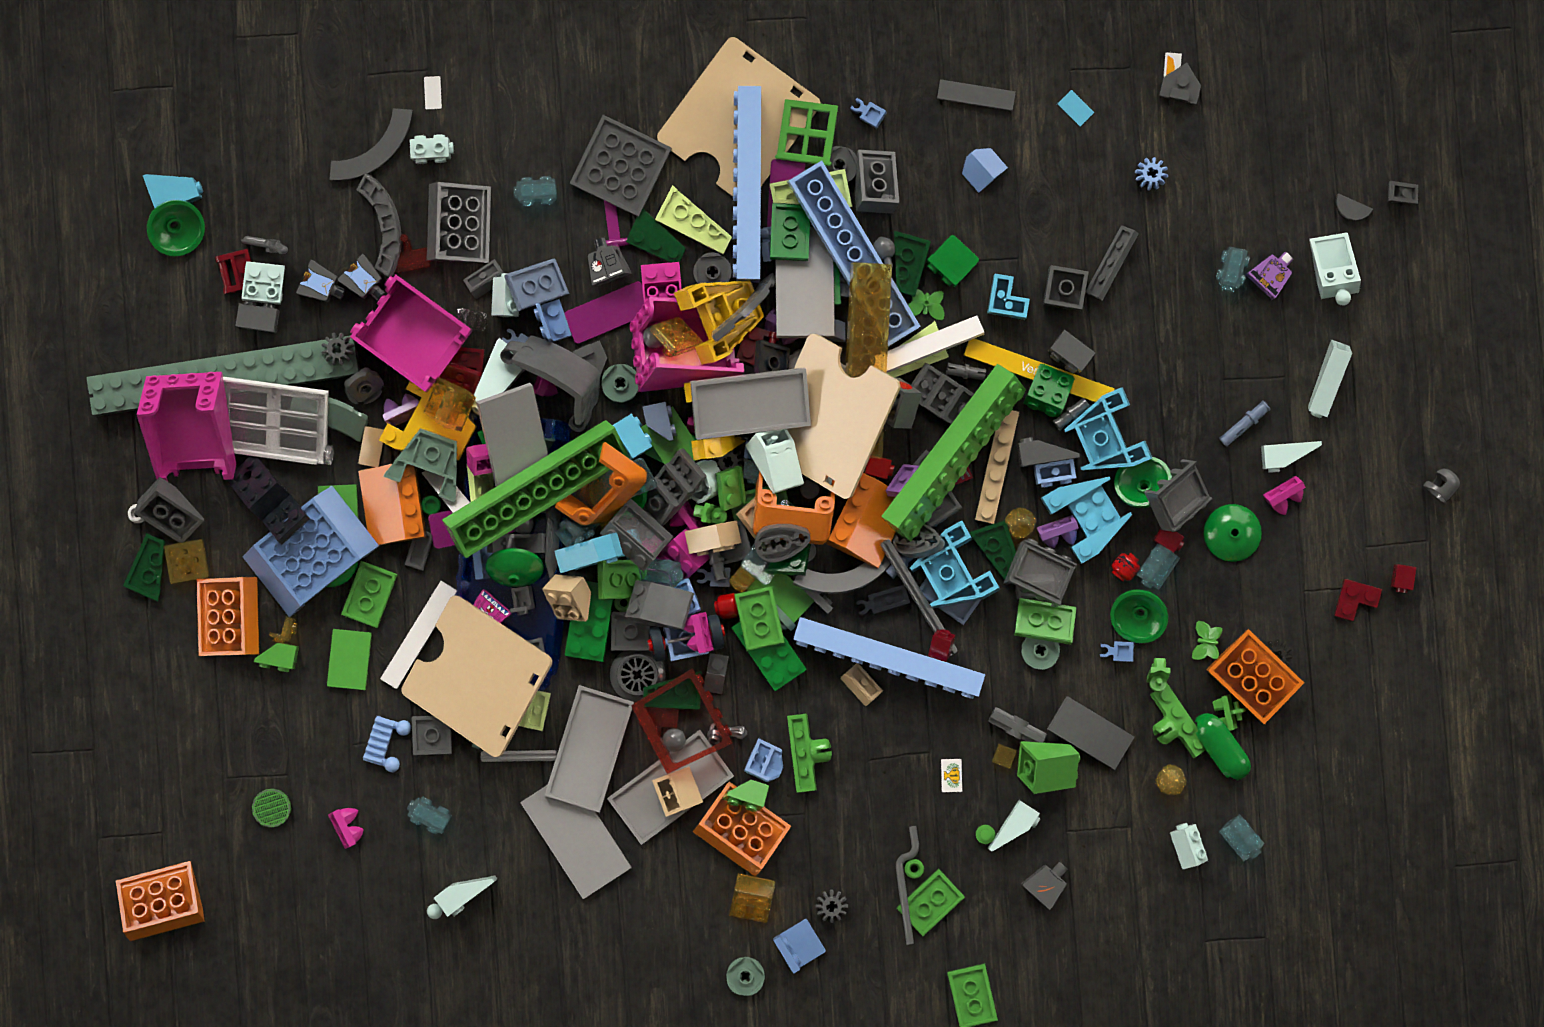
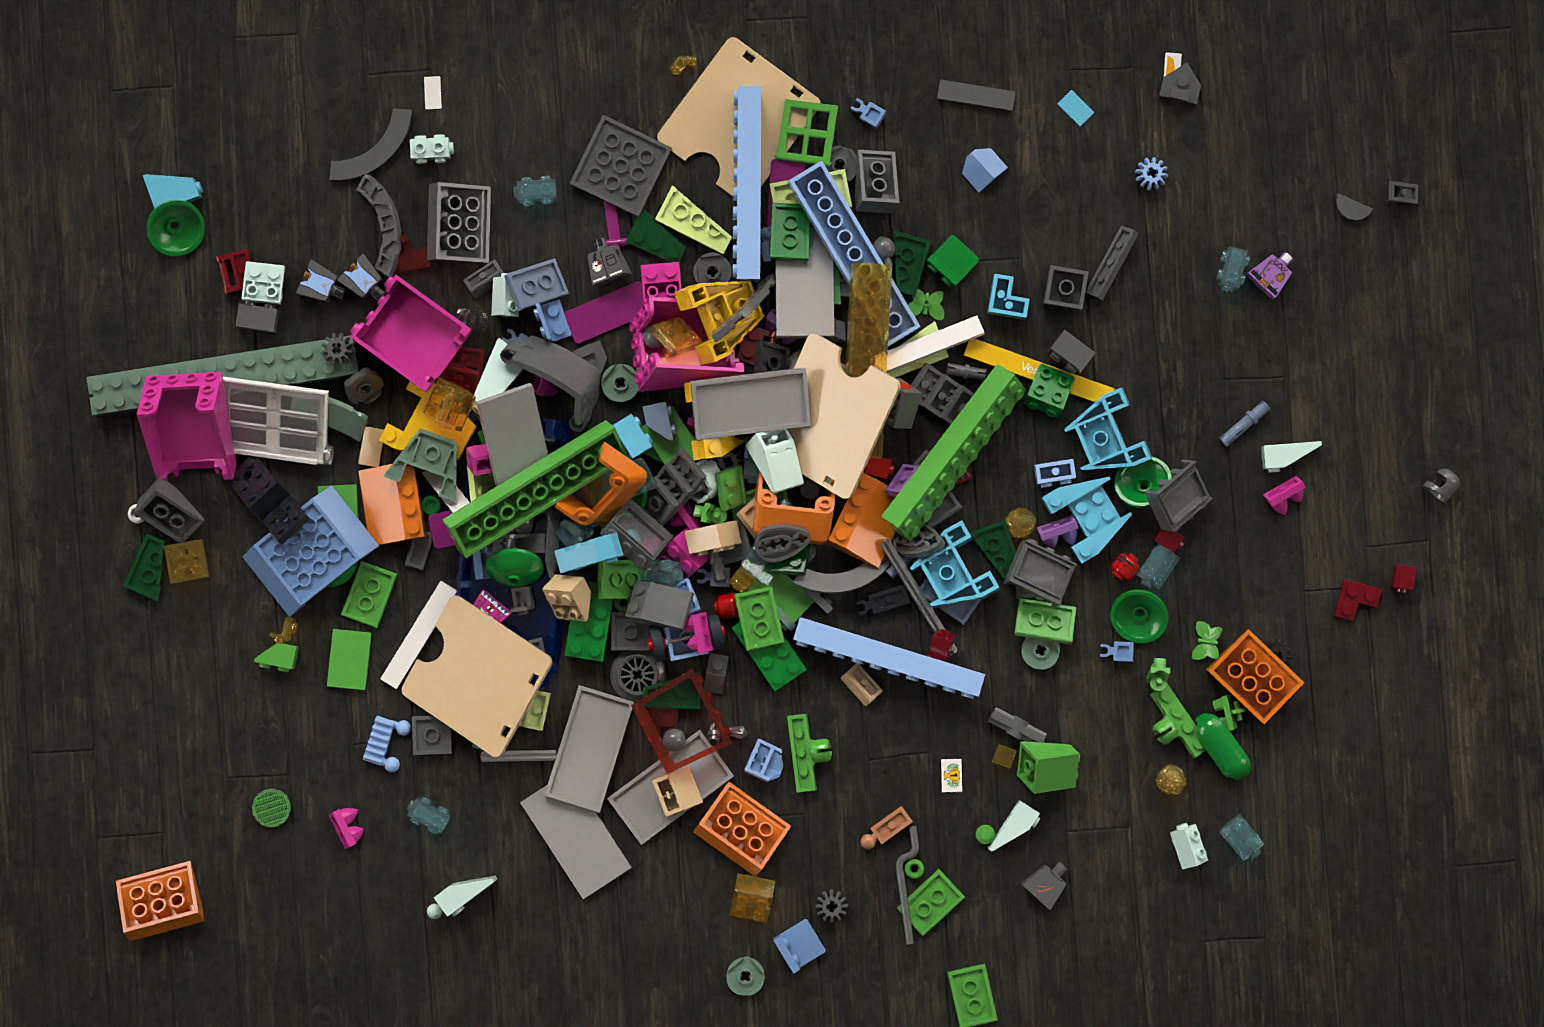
(227, 616): orange slope -> none
(271, 245): dark grey piece -> none
(396, 415): medium lavender tile -> none
(681, 62): none -> clear yellow arm
(750, 794): bright green slope -> none
(886, 828): none -> nougat plate
(996, 469): tan plate -> none
(1039, 452): dark grey slope -> none
(1071, 414): dark grey pin -> none
(1090, 732): dark grey slope -> none
(1219, 537): green dish -> none
(1329, 378): light aqua slope -> none
(1335, 267): light aqua slope -> none

